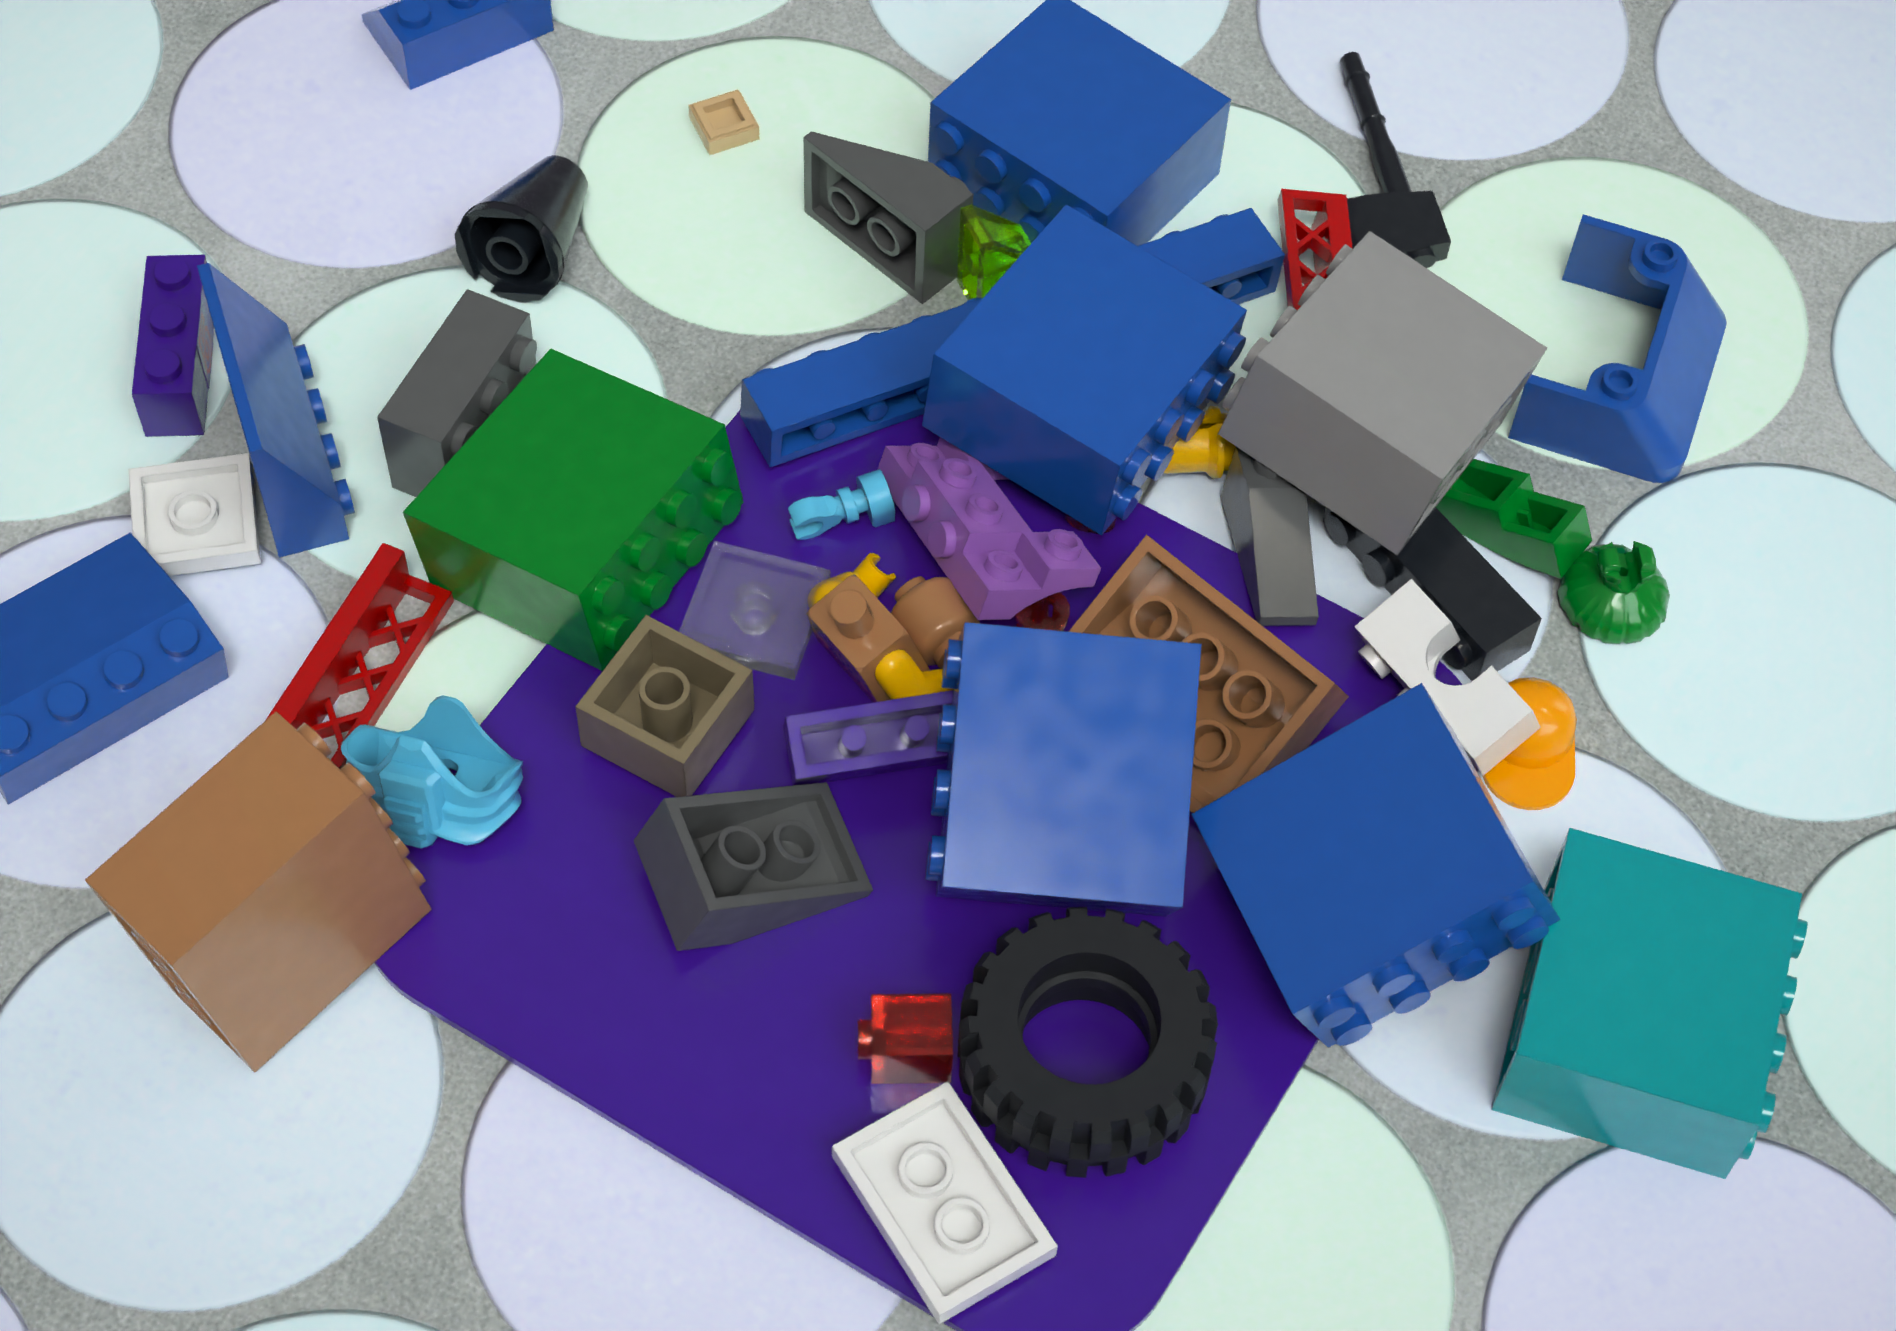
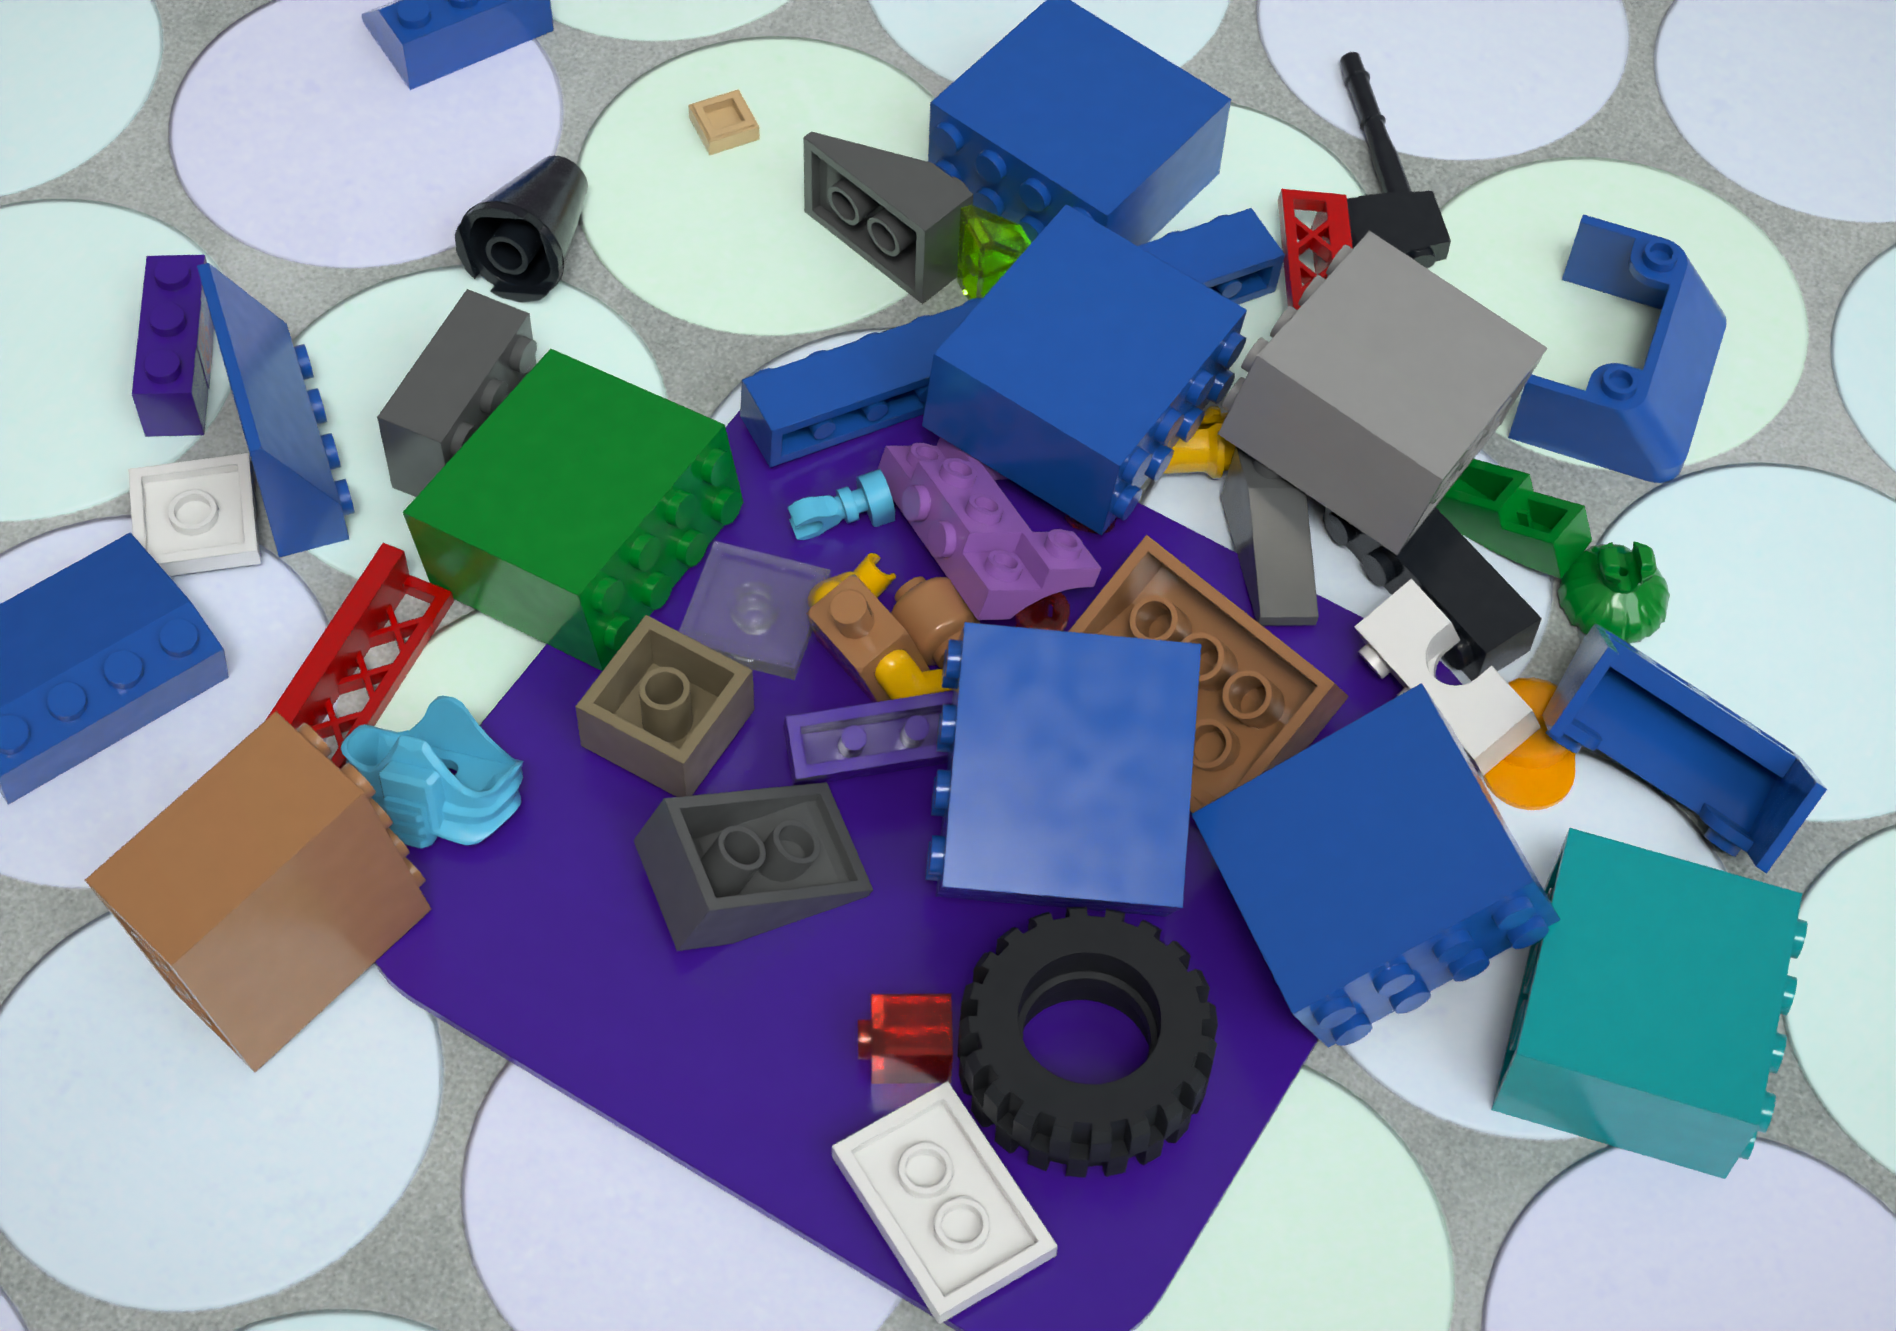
(1684, 744): none -> blue windscreen

